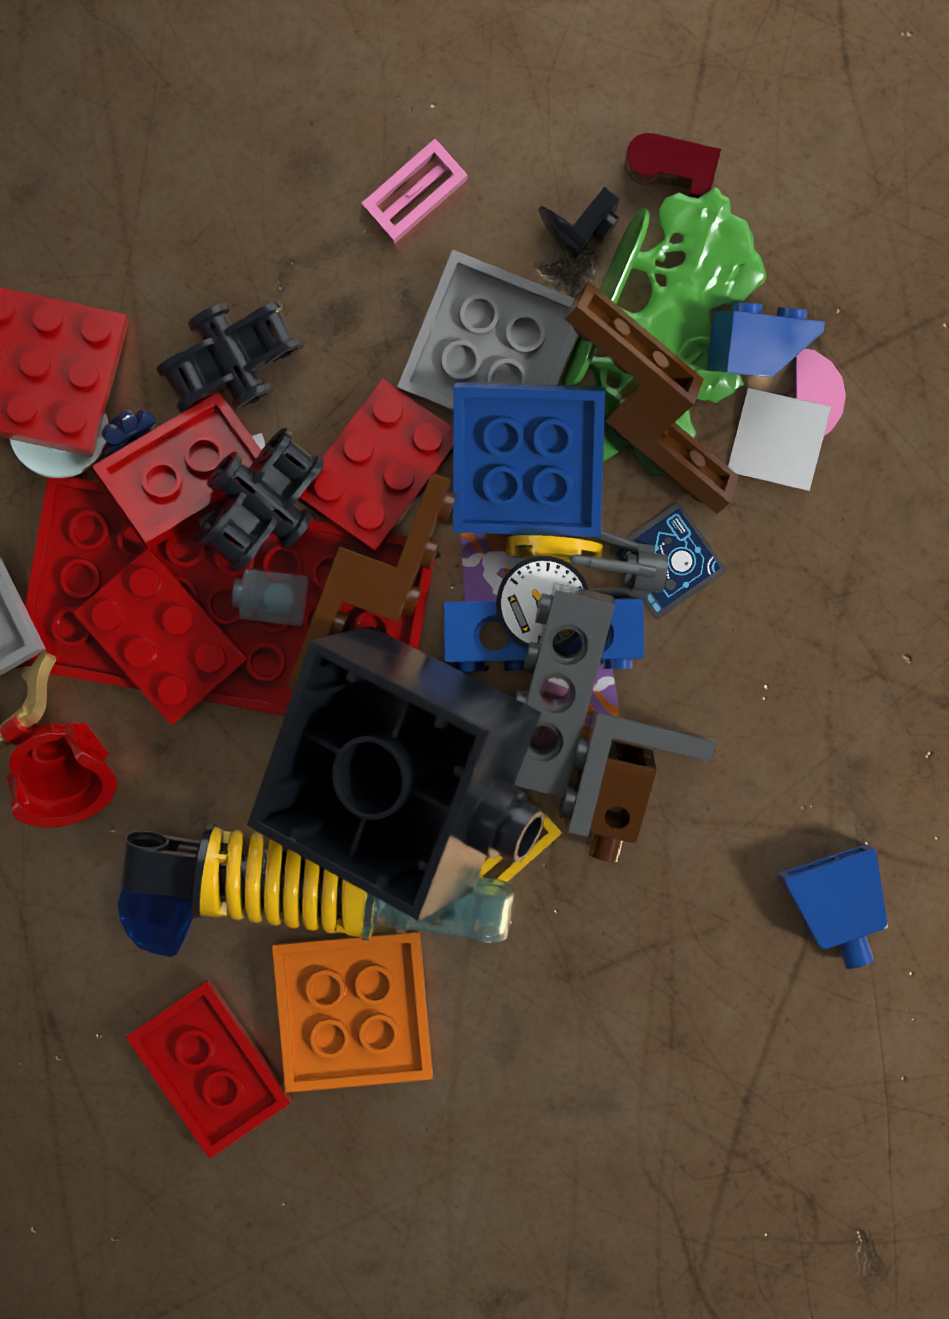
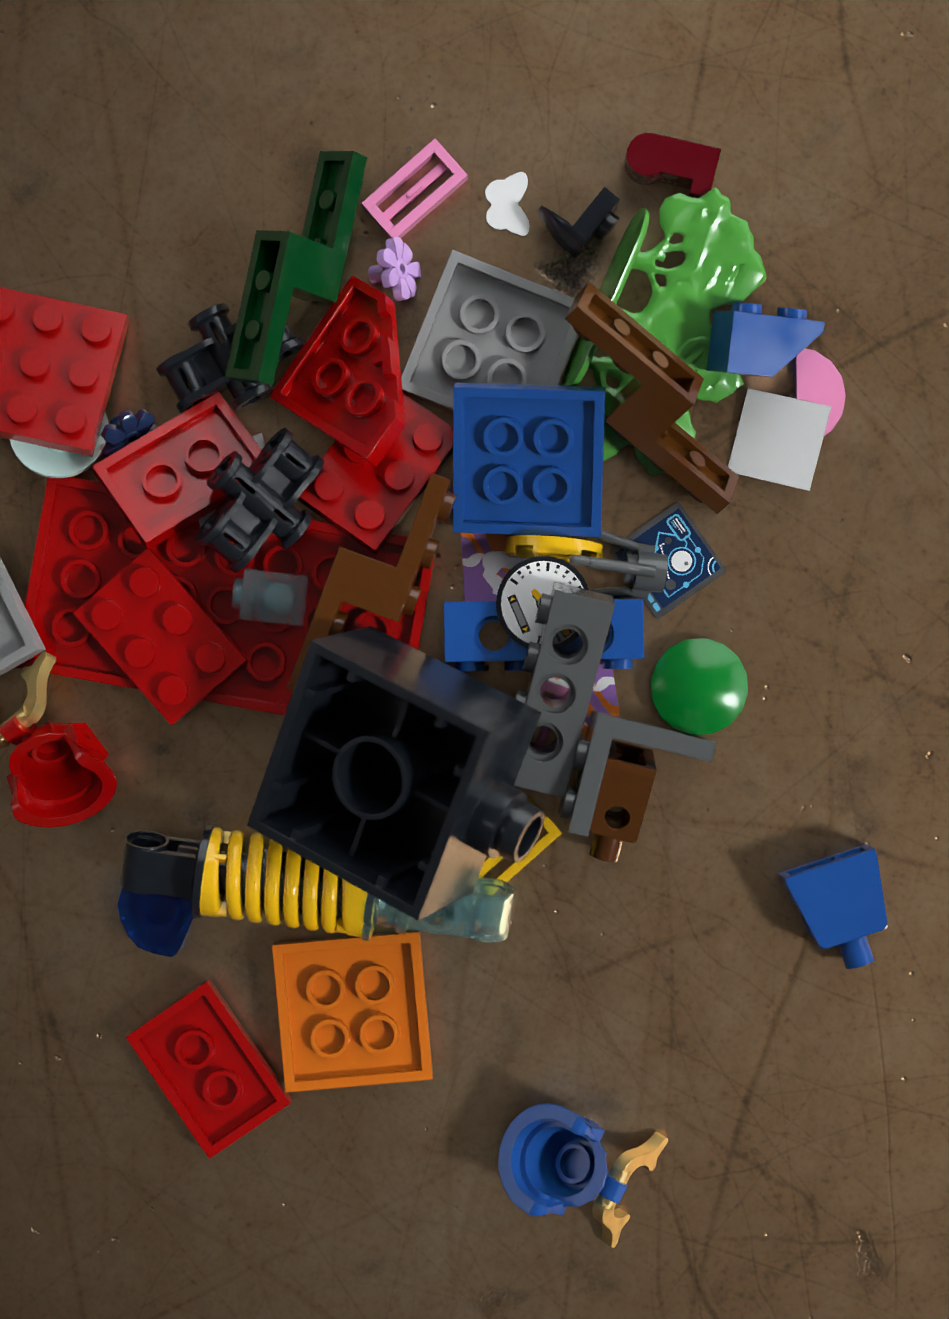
(296, 266): none -> dark green bracket
(350, 374): none -> red plate
(395, 269): none -> lavender plant
(504, 201): none -> white sticker
(557, 1162): none -> blue helmet
(699, 686): none -> green dish

